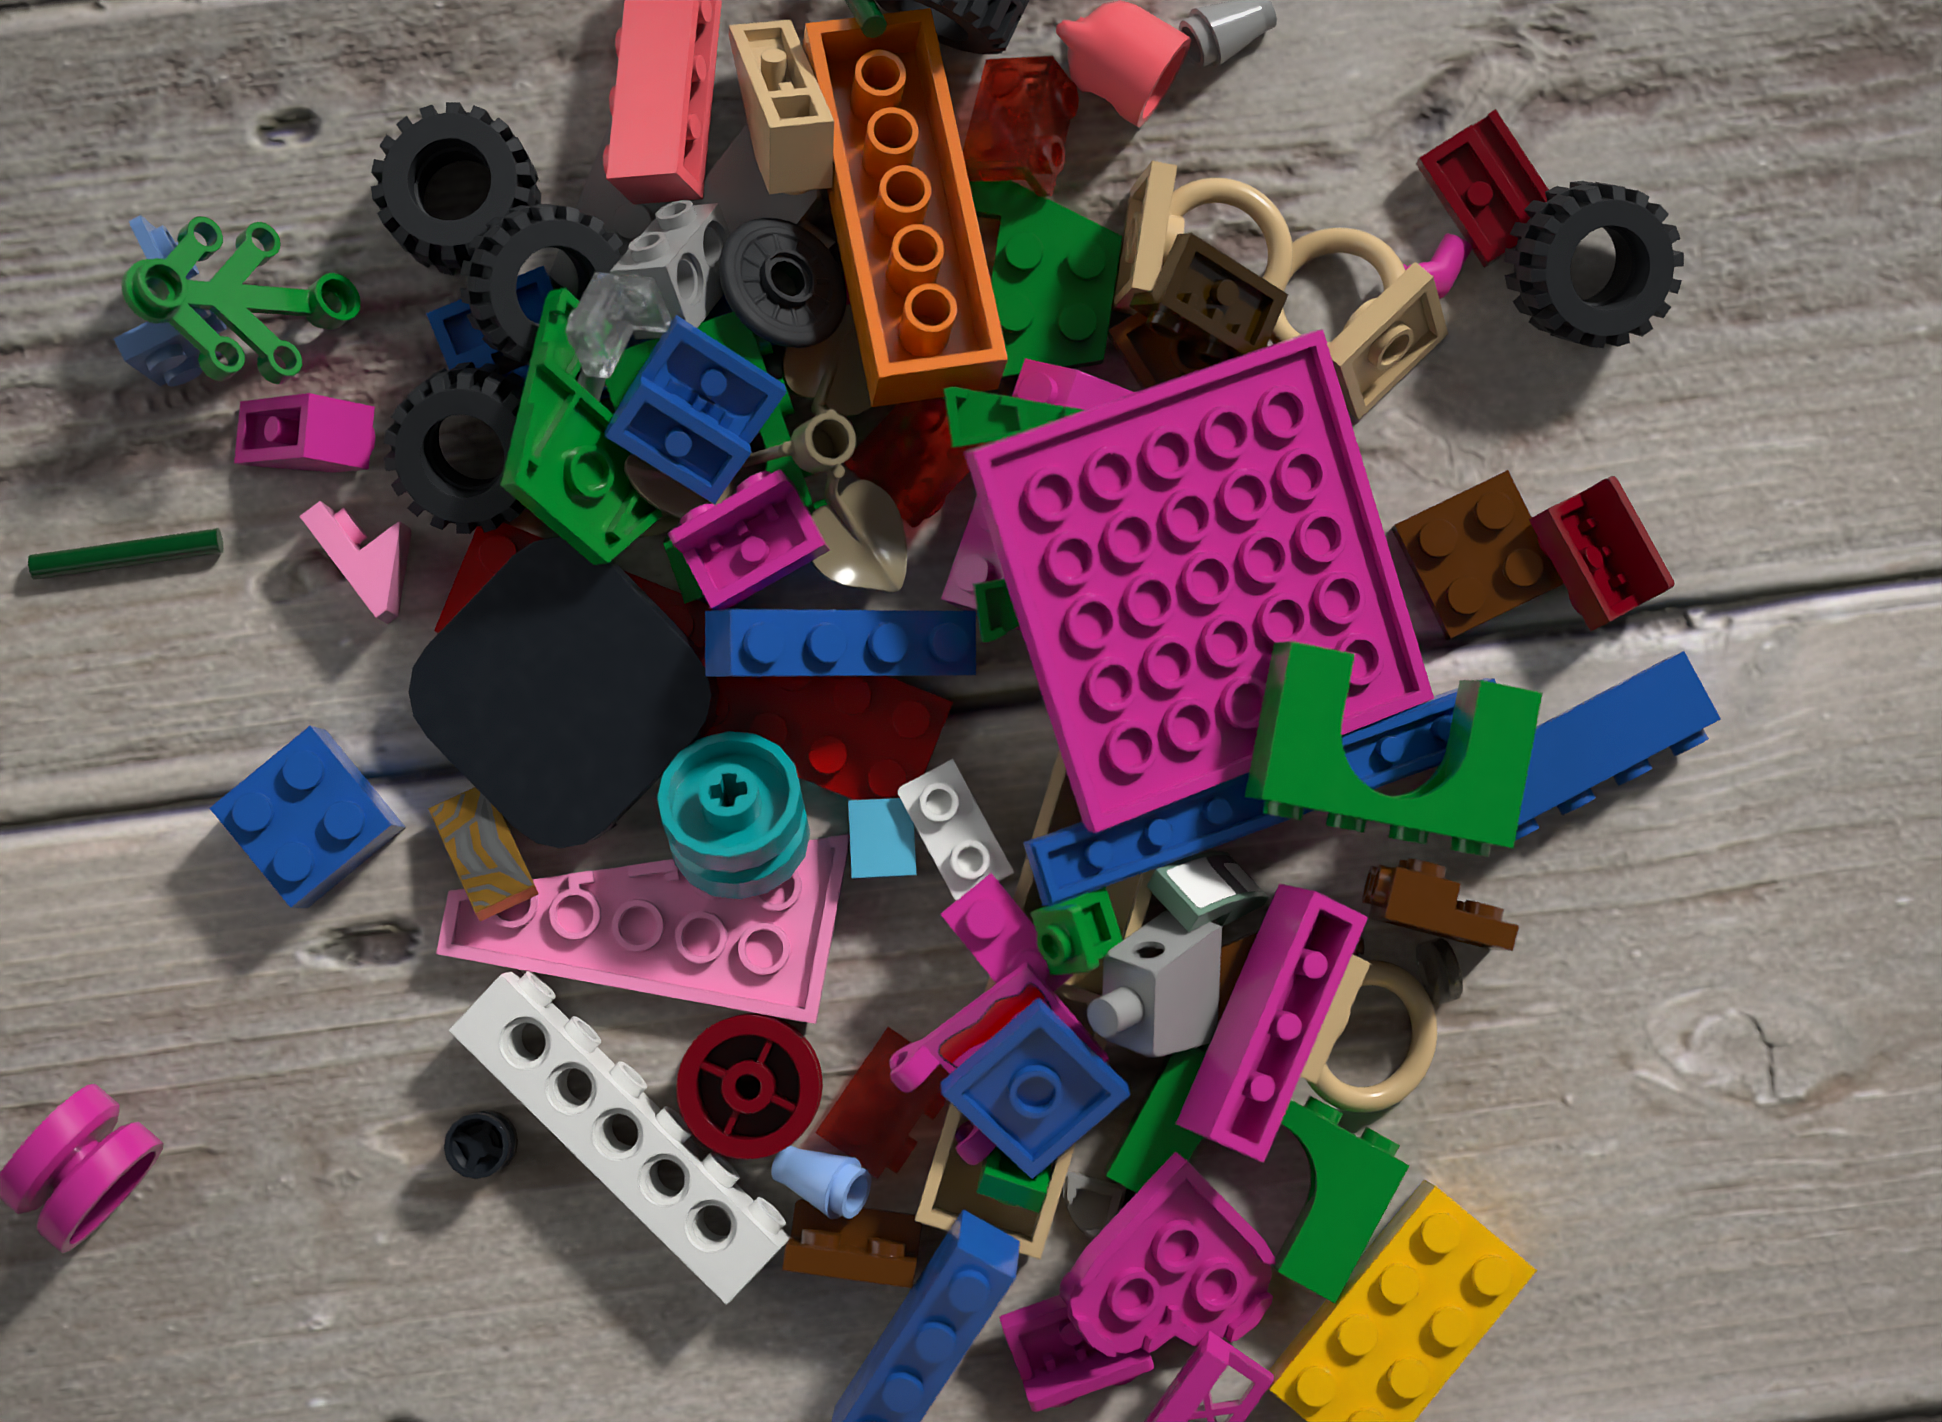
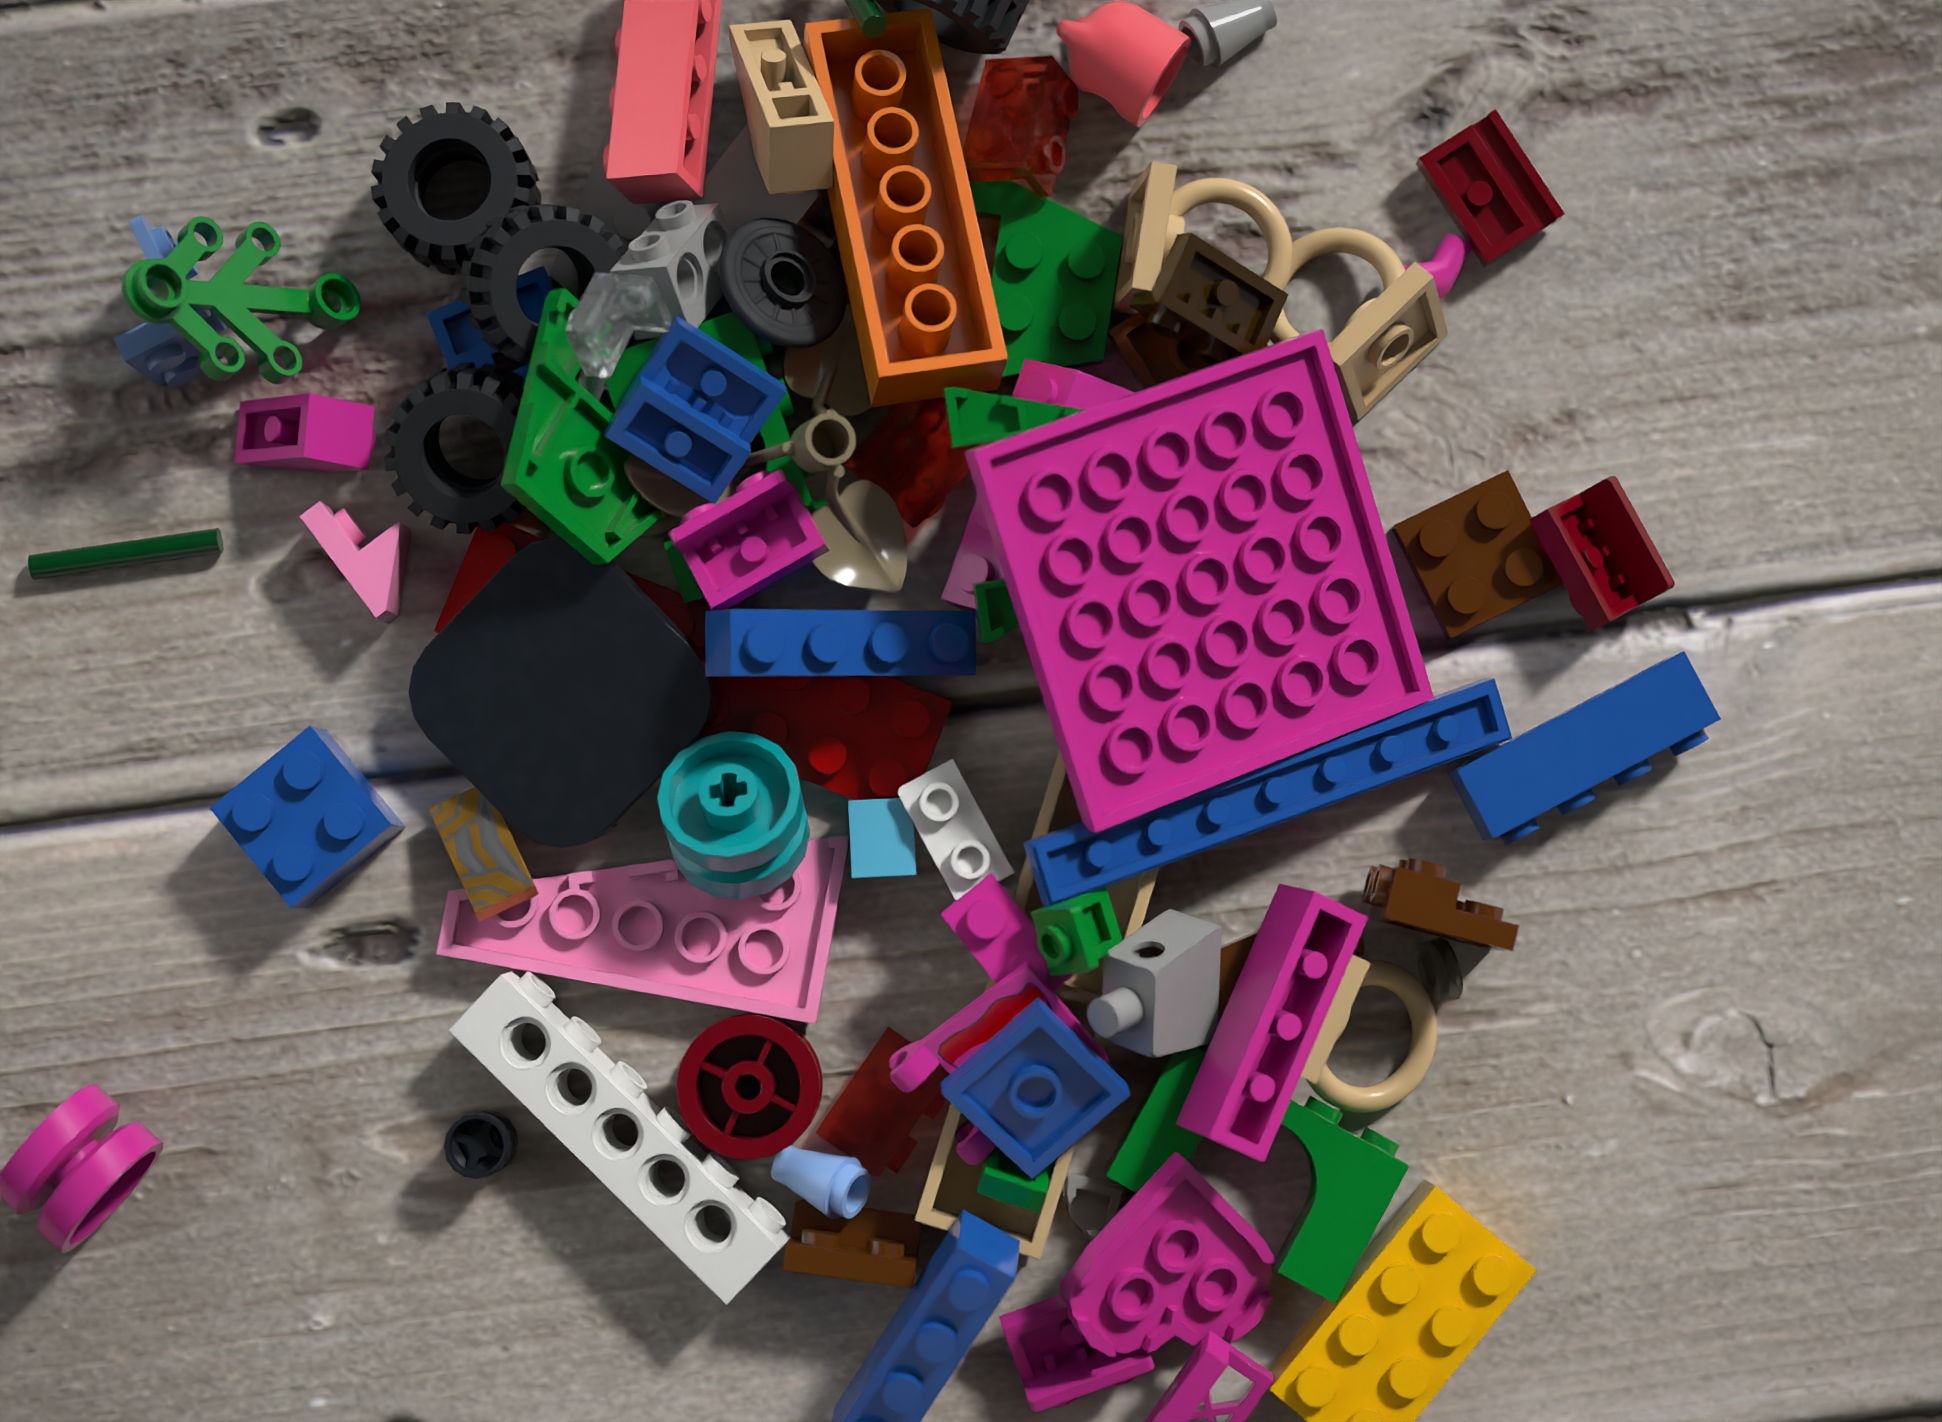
(1206, 889): slope -> none
(1469, 796): green arch -> none
(1640, 272): black tyre -> none

